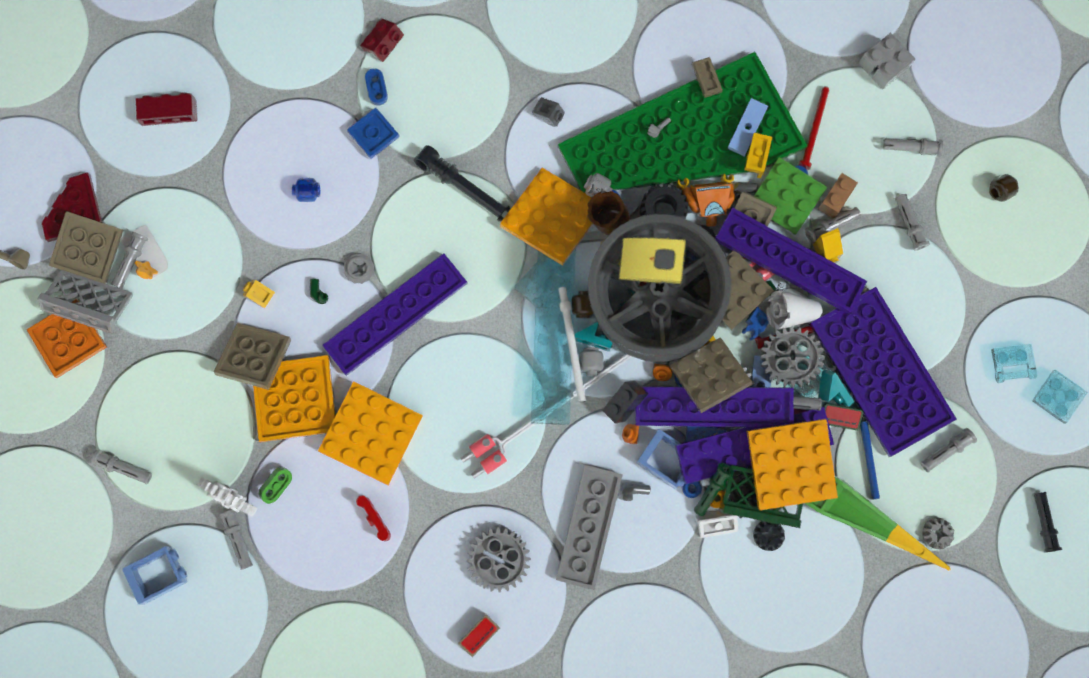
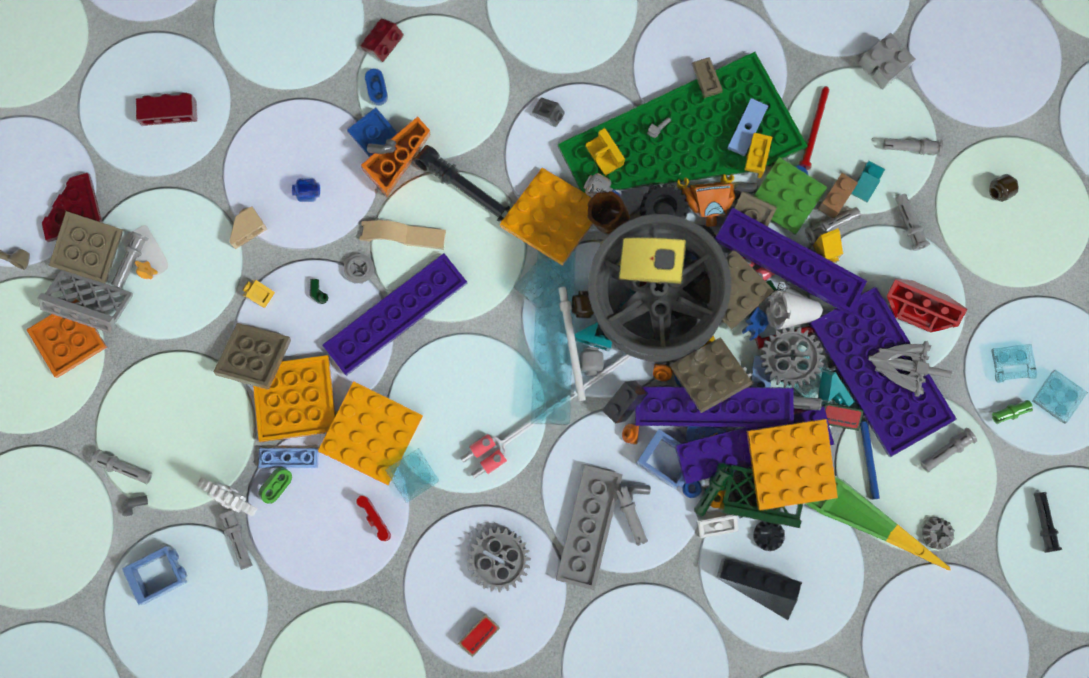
(133, 502): none -> dark grey arm
(246, 227): none -> tan slope
(299, 457): none -> light blue tile
(382, 149): none -> dark grey arm
(388, 168): none -> orange wedge
(403, 234): none -> tan piece
(412, 475): none -> clear light blue plate
(605, 152): none -> yellow panel
(628, 508): none -> light grey pin
(764, 587): none -> black wedge
(868, 181): none -> teal slope
(887, 362): none -> light grey bar
(924, 306): none -> red wedge
(1012, 411): none -> bright green pin

